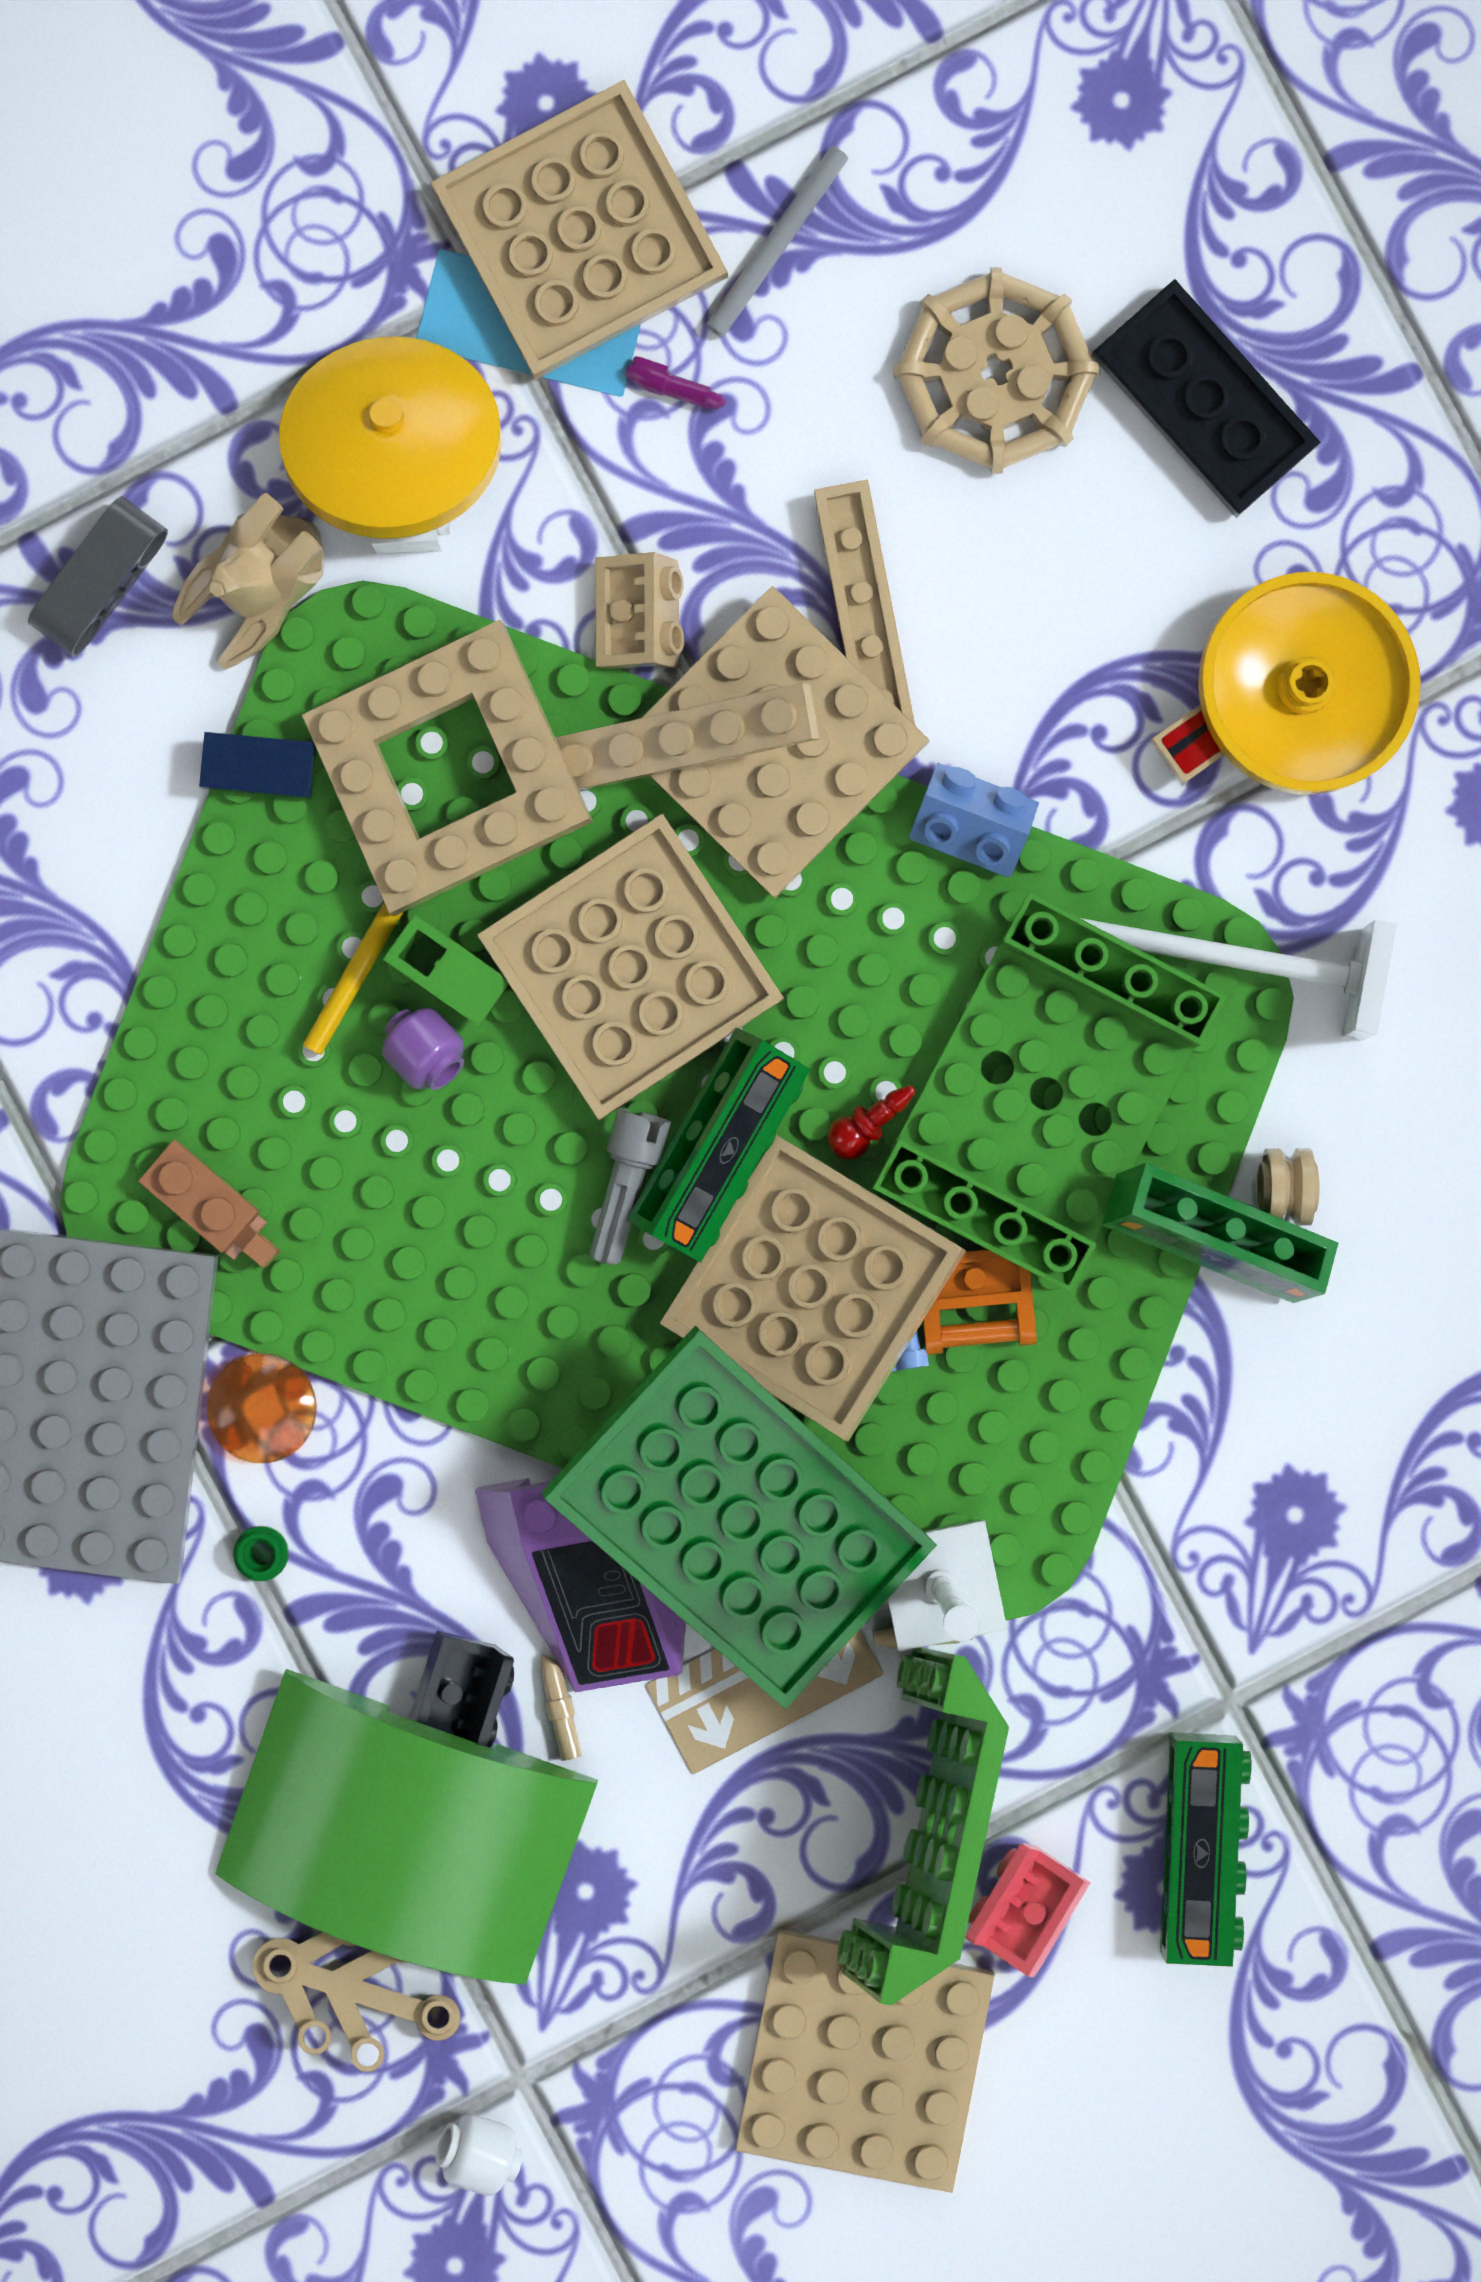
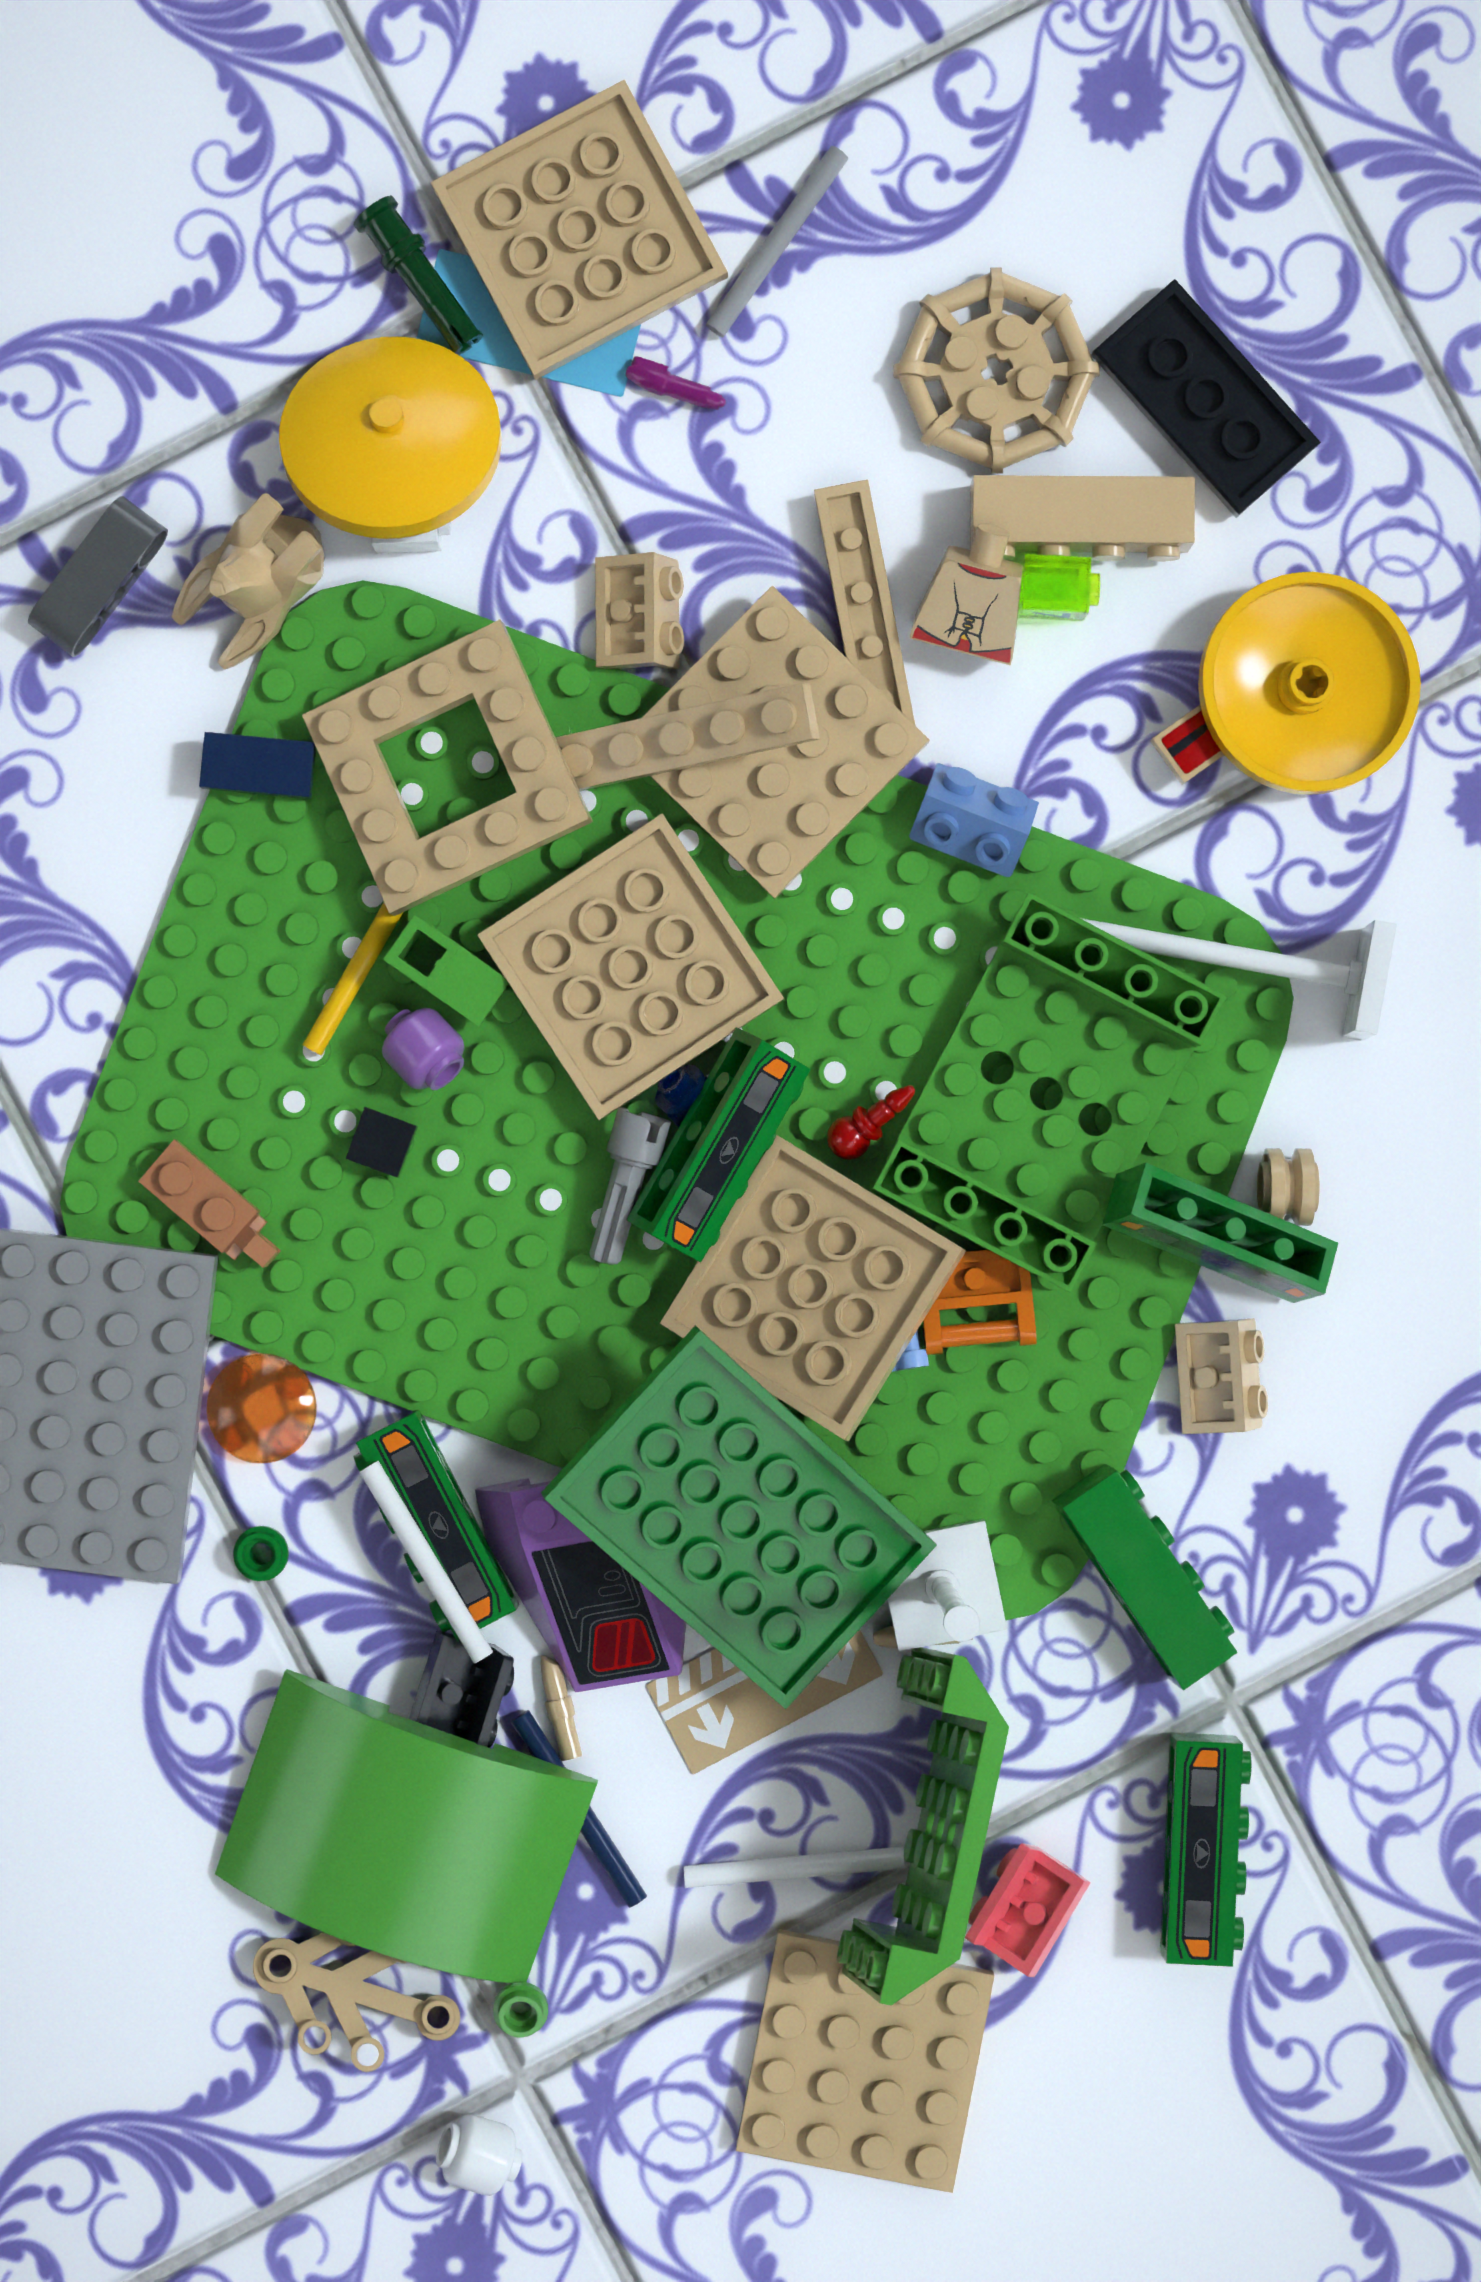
(381, 1142): none -> black tile
(405, 255): none -> dark green pin
(426, 1562): none -> white piece
(443, 1516): none -> brick
(525, 2023): none -> bright green plate
(592, 1827): none -> dark blue bar
(678, 1091): none -> clear blue plate
(794, 1867): none -> white bar
(973, 599): none -> tan torso
(1058, 587): none -> clear neon green brick
(1088, 514): none -> tan brick
(1145, 1575): none -> green brick
(1220, 1376): none -> tan bracket

